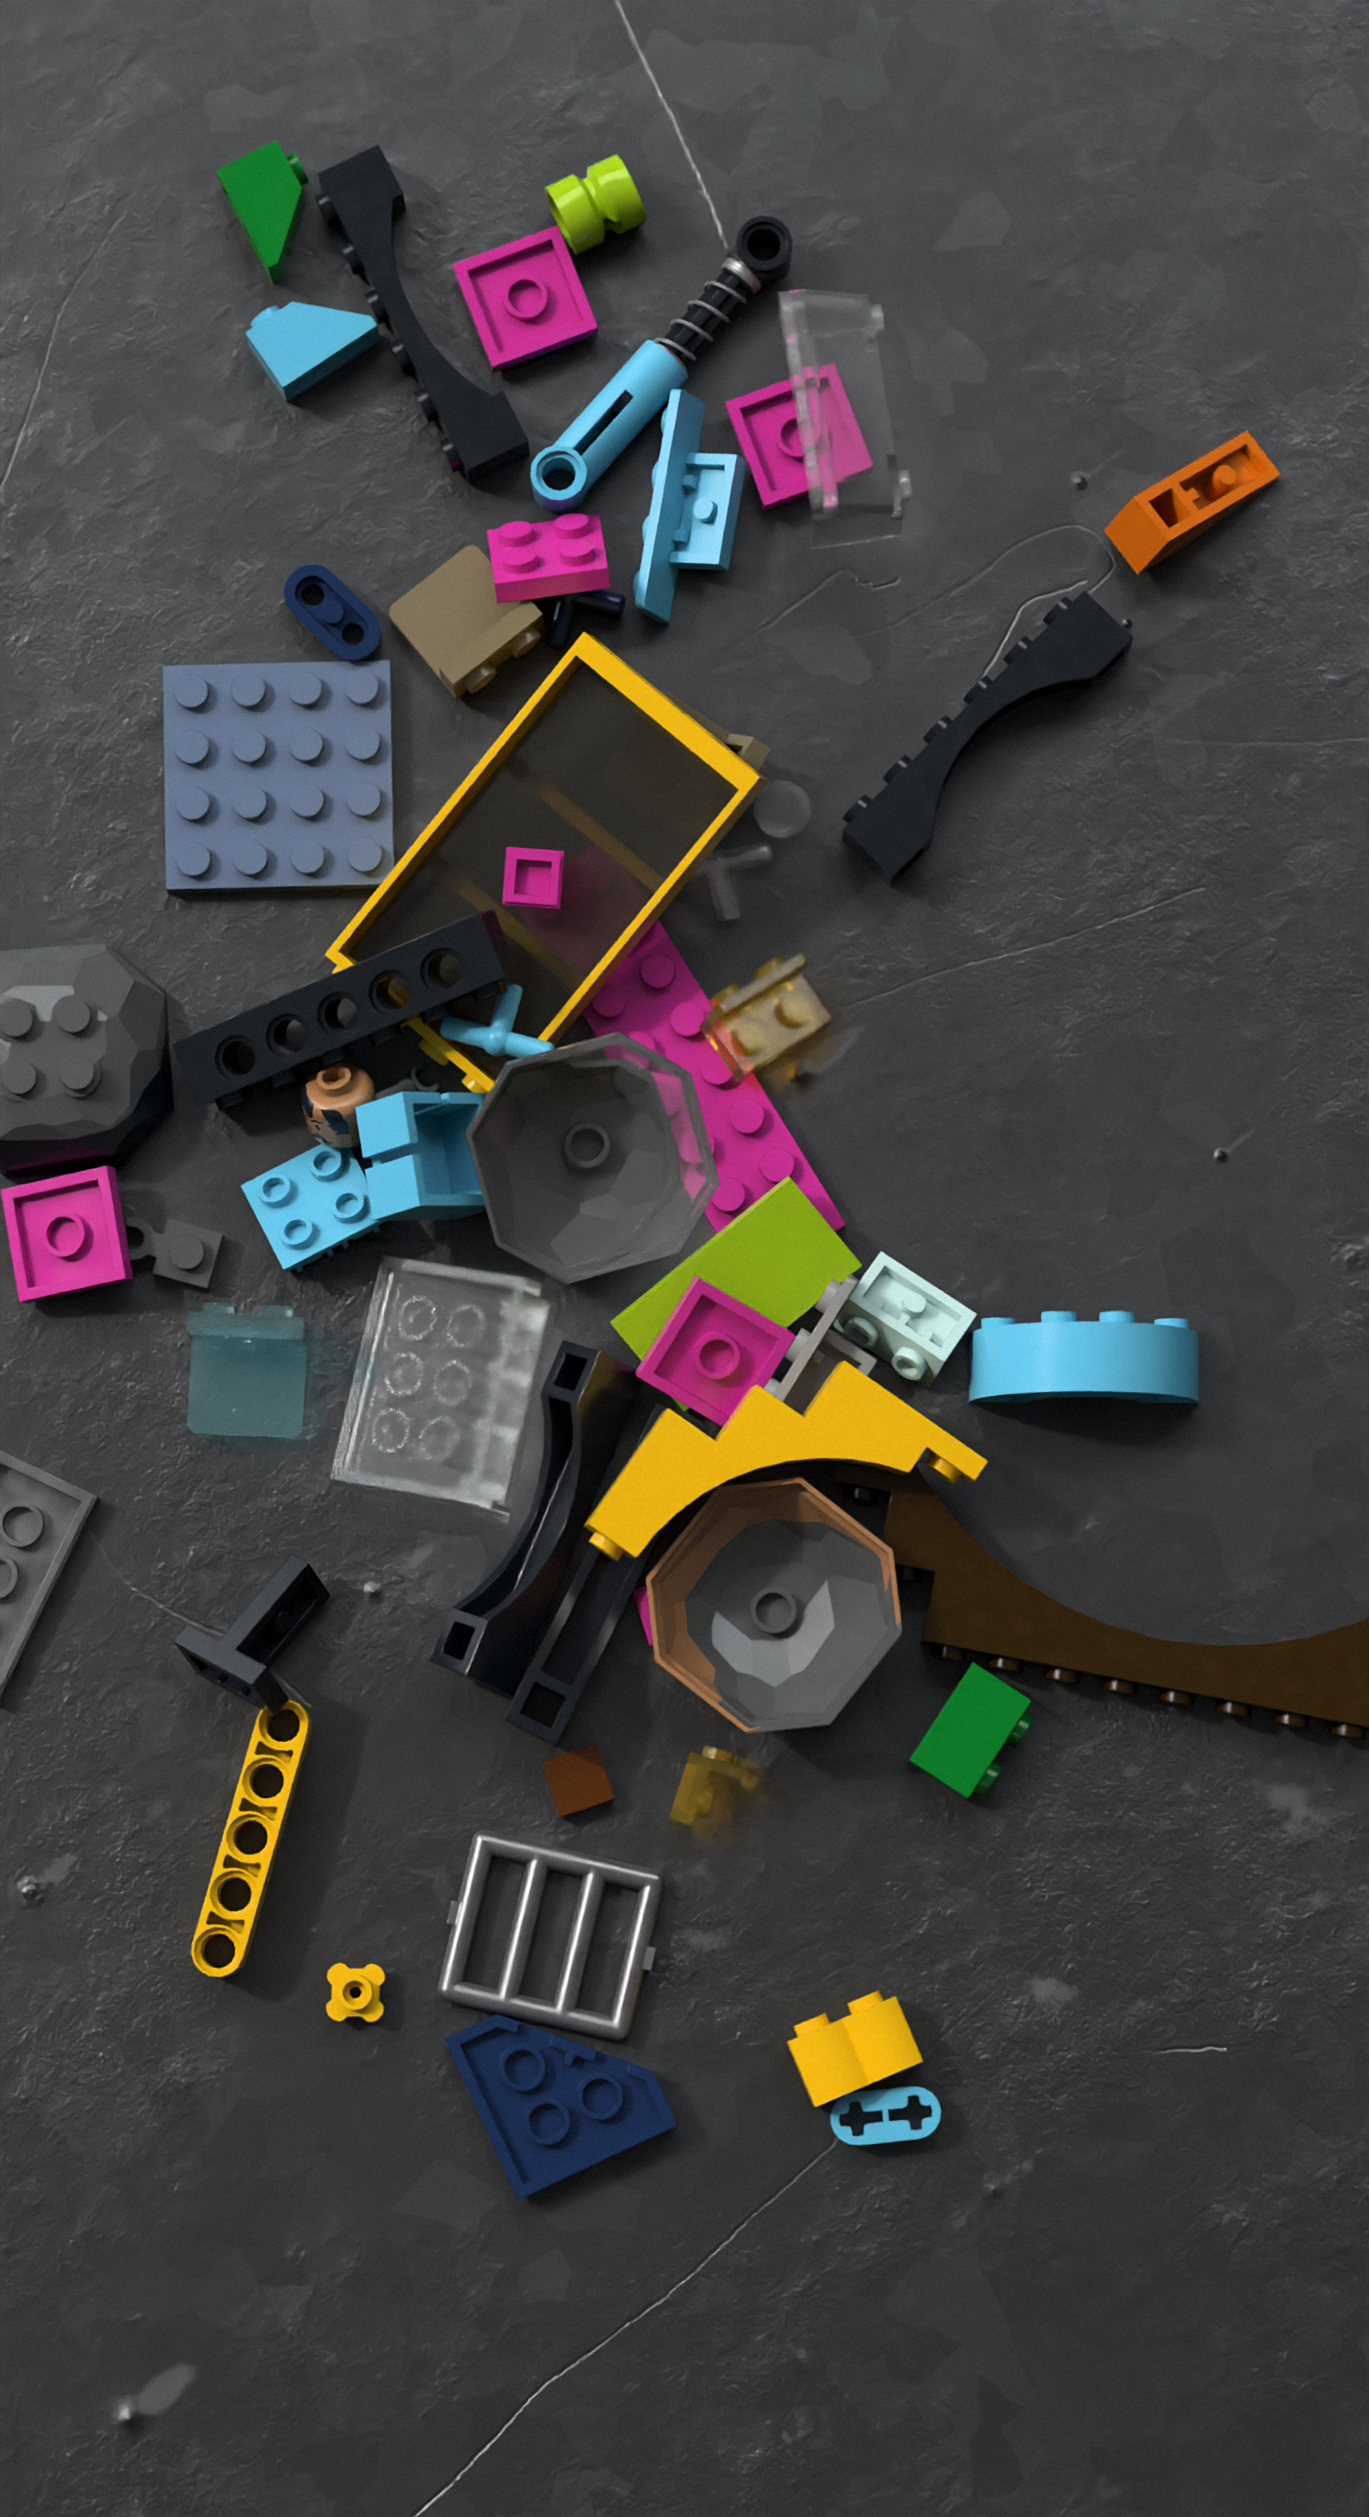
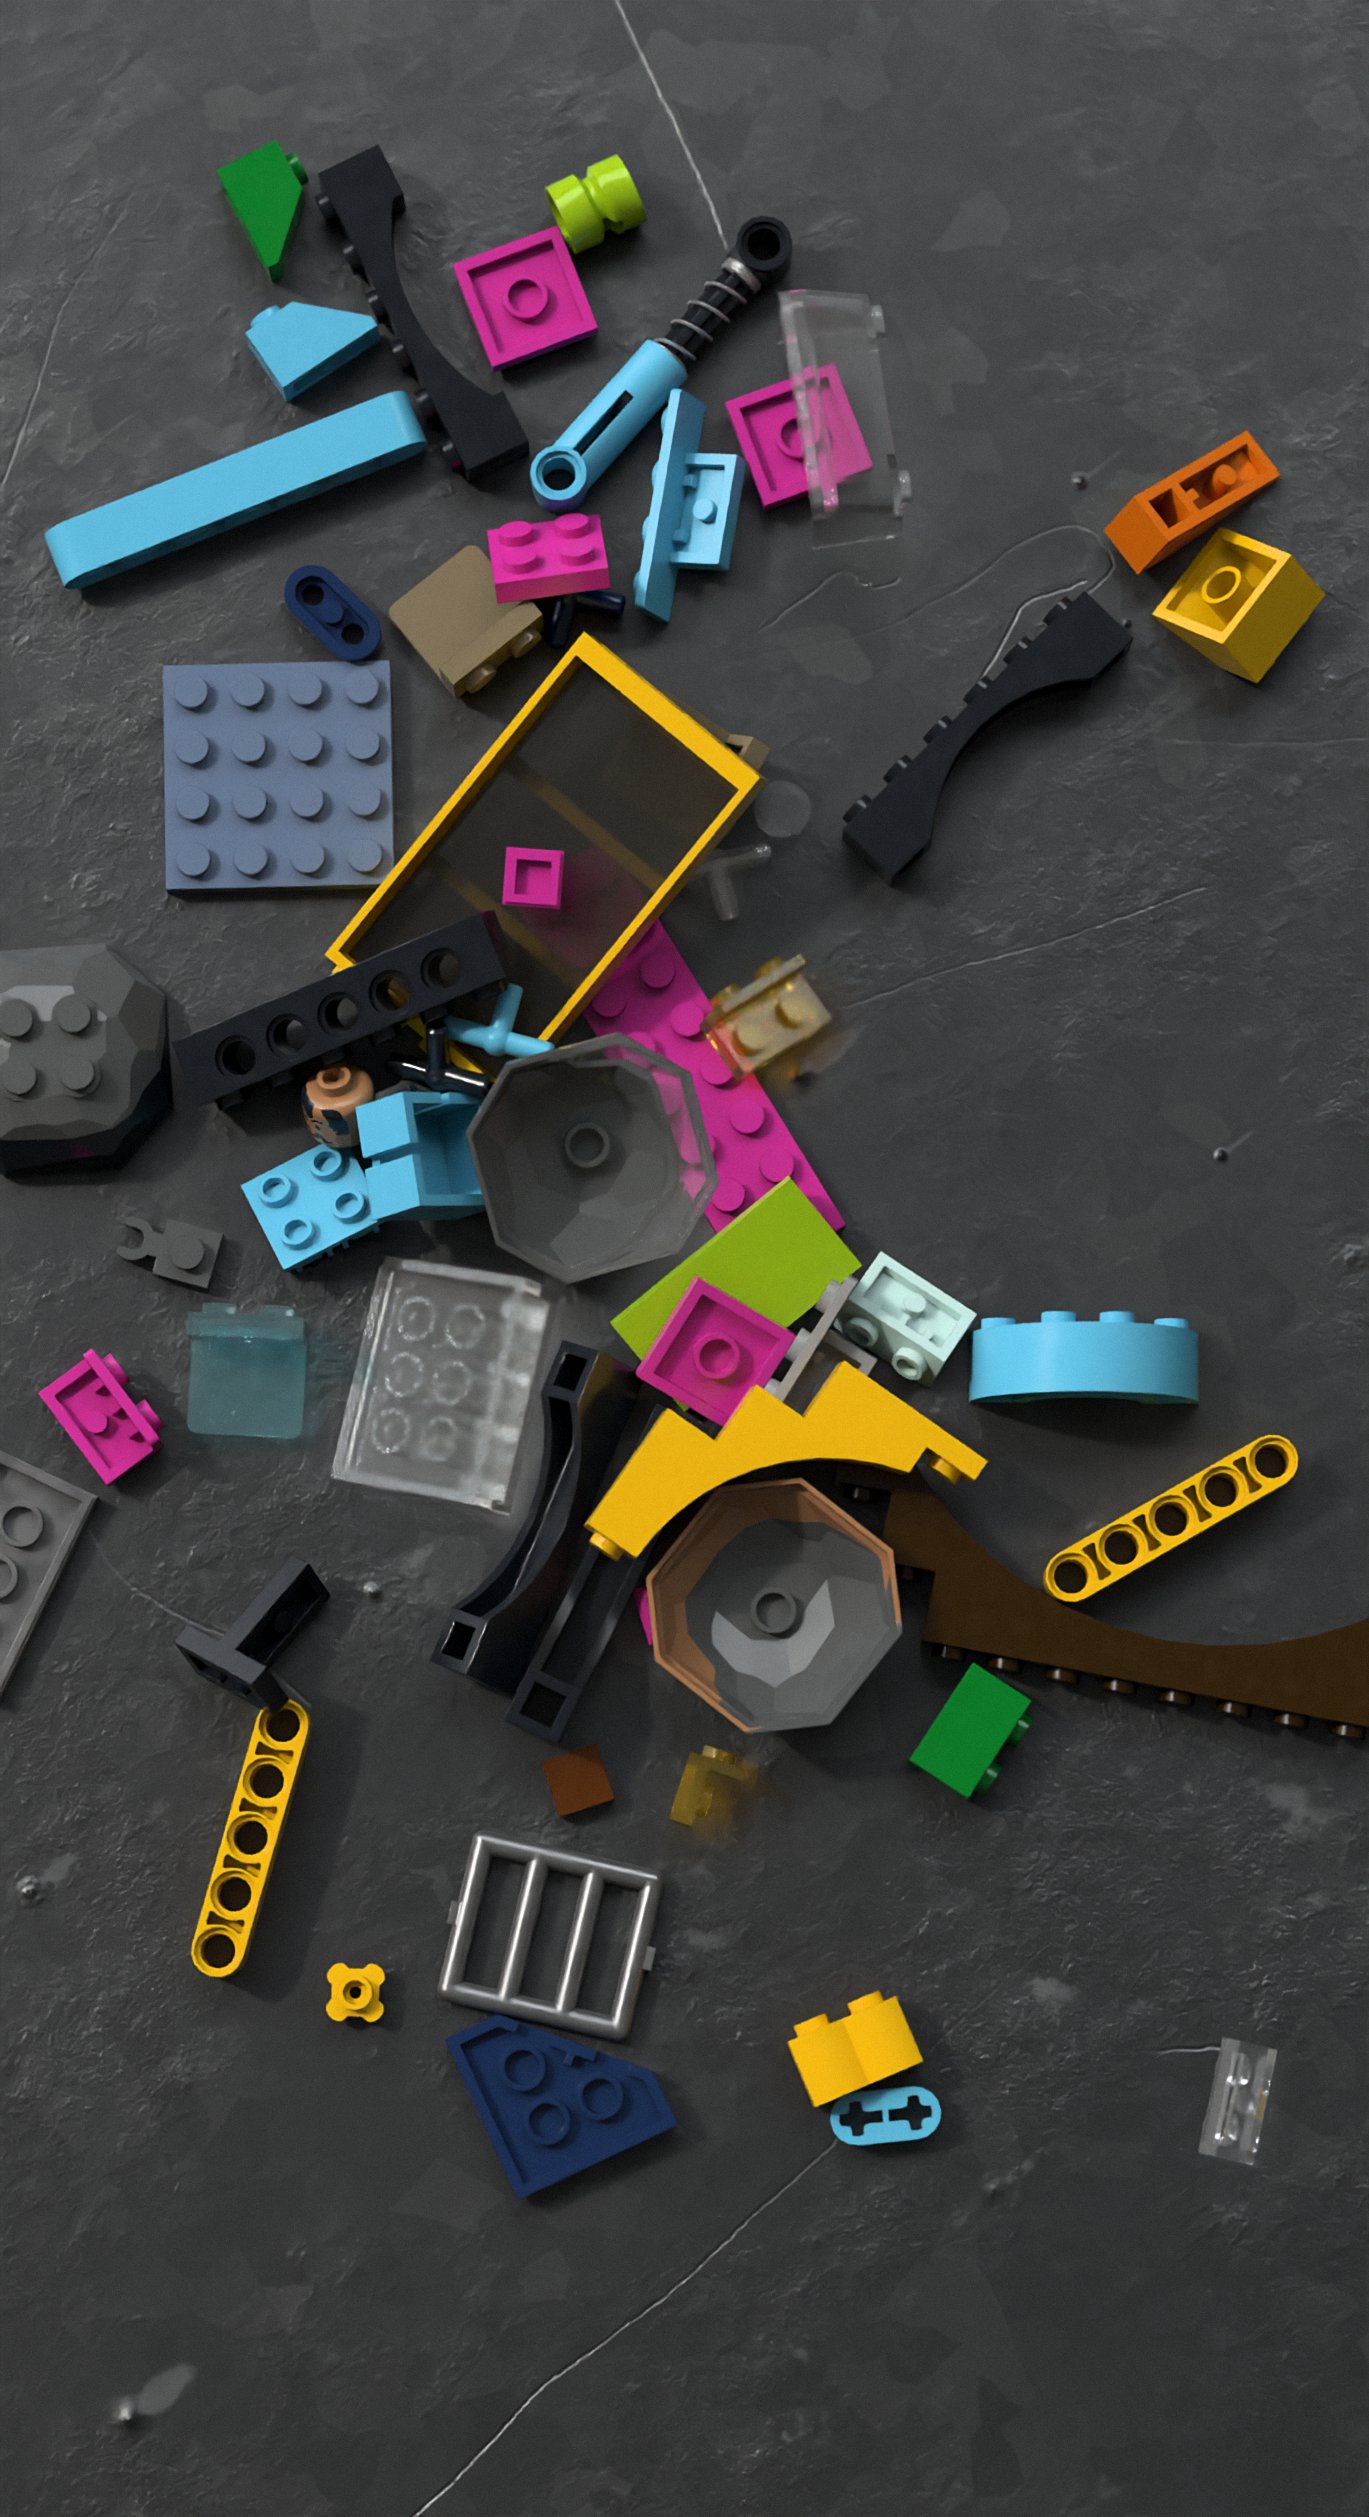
(67, 1234): dark pink plate -> none
(102, 1416): none -> dark pink bracket
(235, 490): none -> medium azure beam
(437, 1069): none -> black piece
(1190, 1500): none -> yellow beam
(1237, 2101): none -> clear plate
(1240, 603): none -> yellow slope

